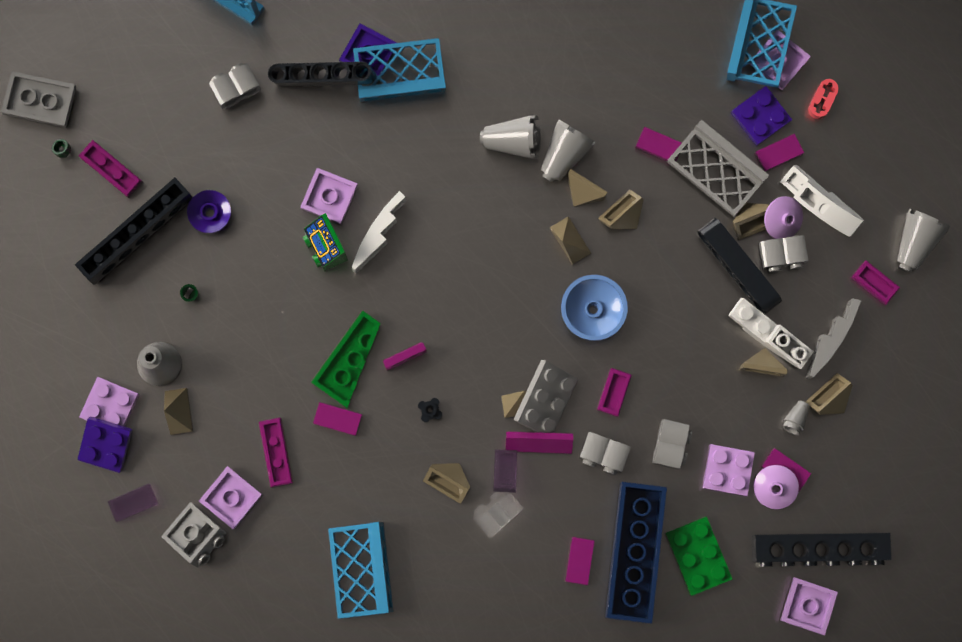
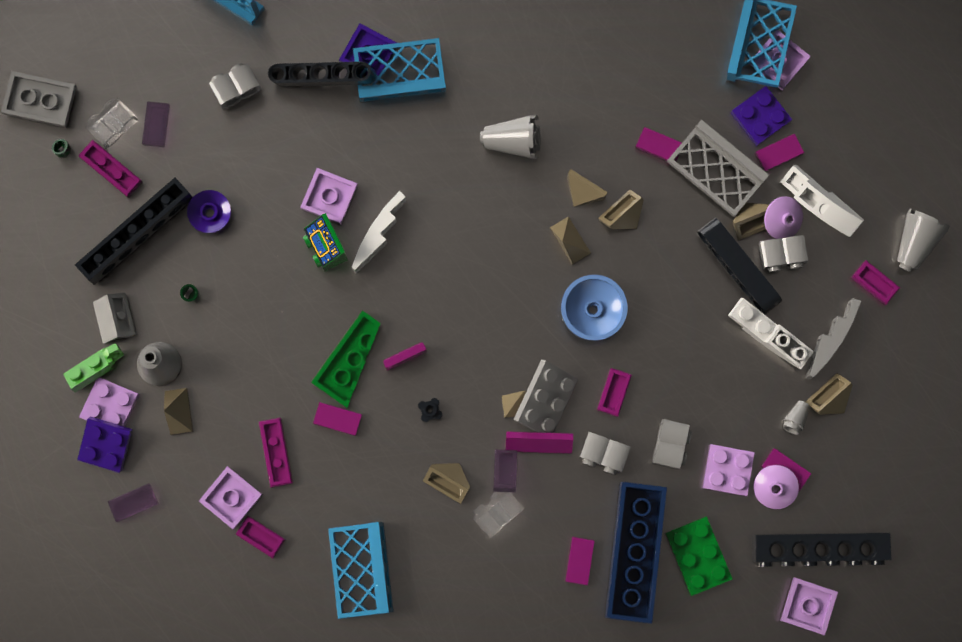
(93, 367): none -> bright green hinge
(111, 122): none -> clear brick
(114, 317): none -> light grey panel
(155, 124): none -> clear purple tile
(194, 535): light grey plate -> none
(260, 537): none -> magenta tile
(564, 151): light grey cone -> none
(764, 363): dark tan slope -> none
(818, 96): coral beam -> none

